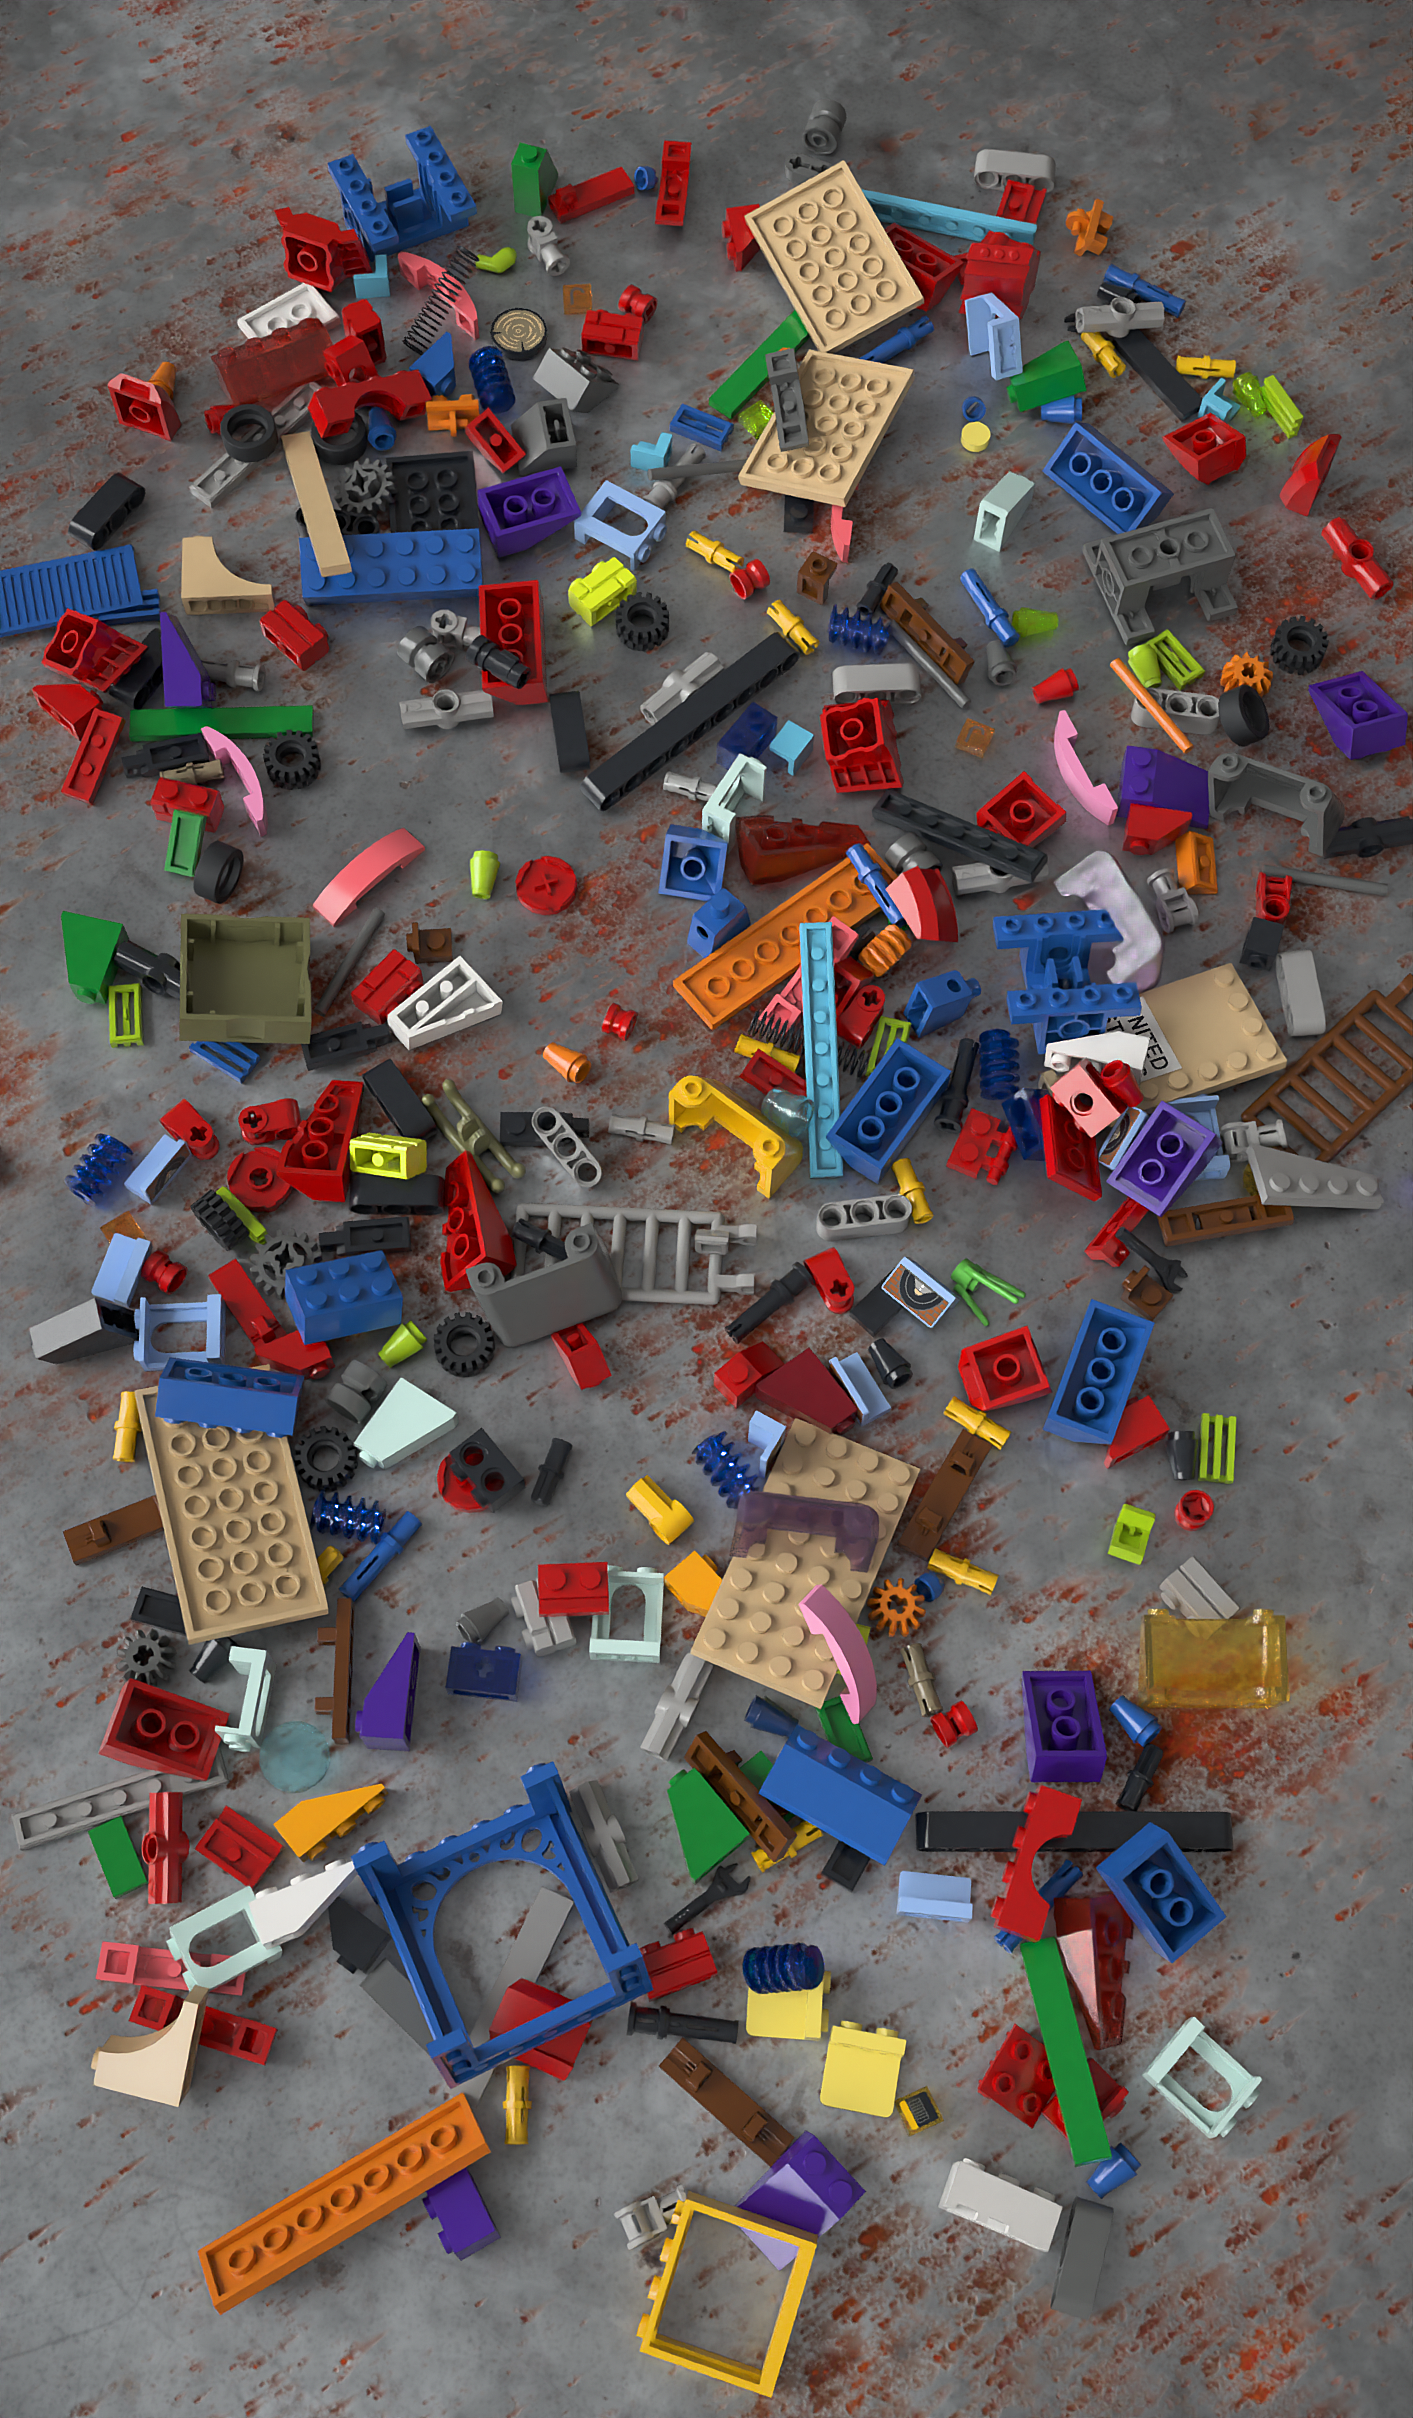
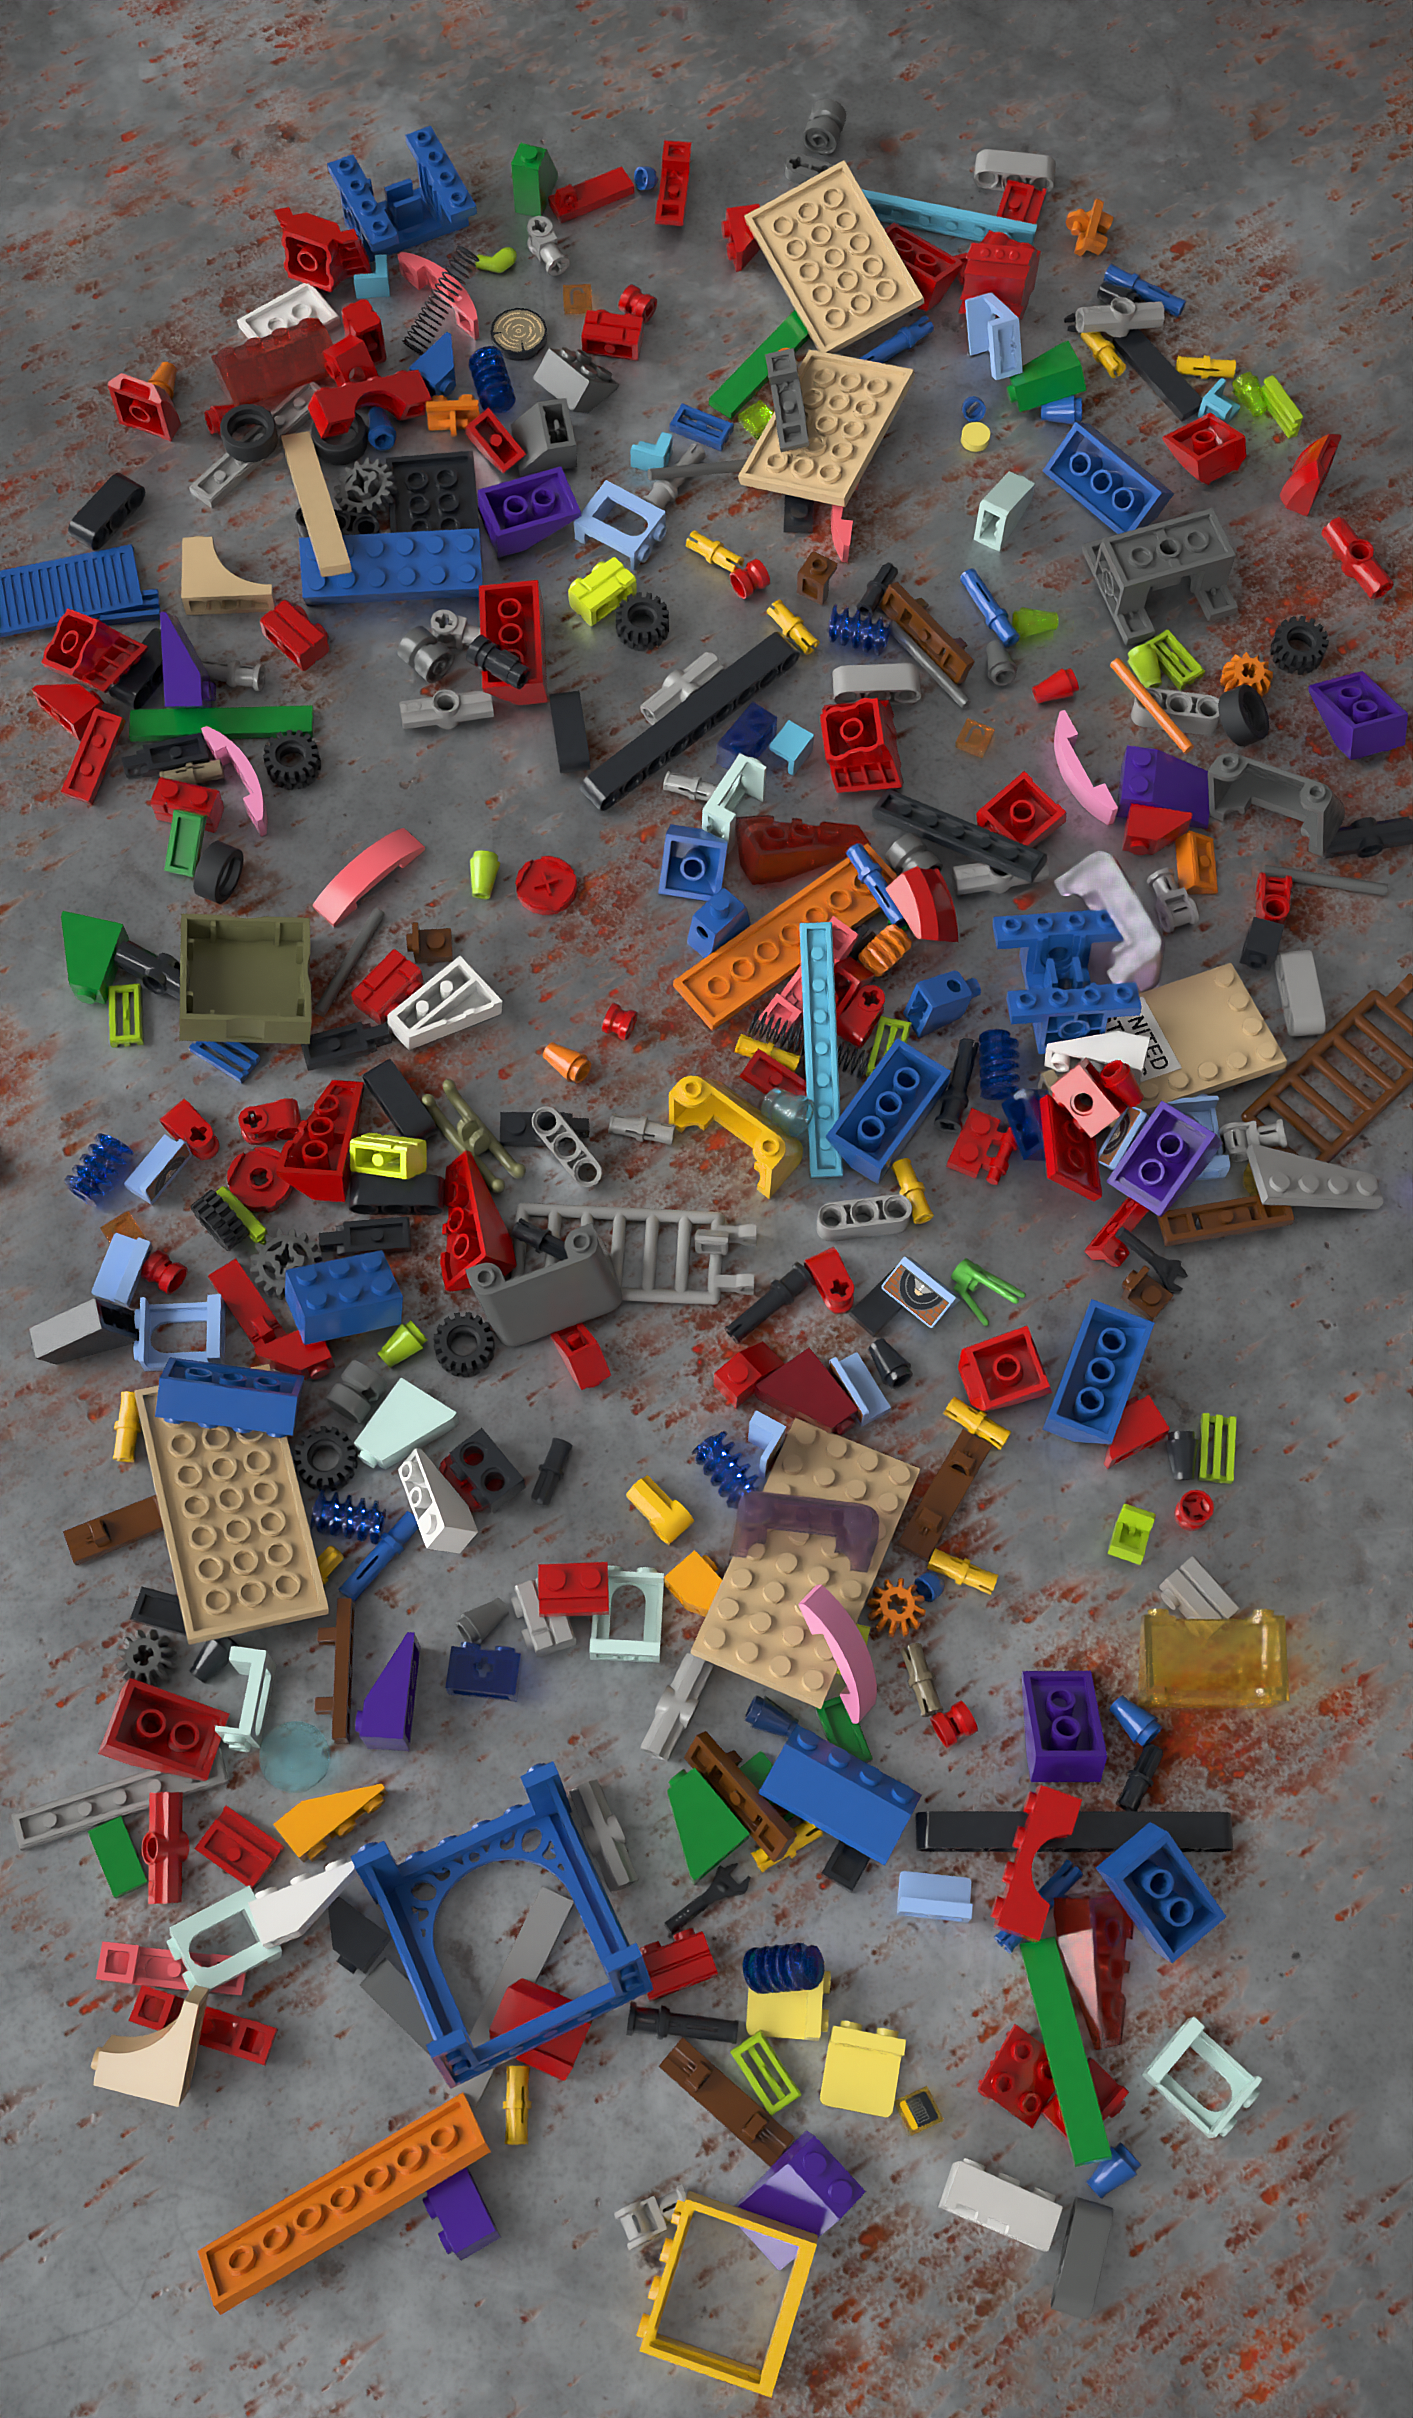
(438, 1508): none -> white slope
(748, 2045): none -> lime tile

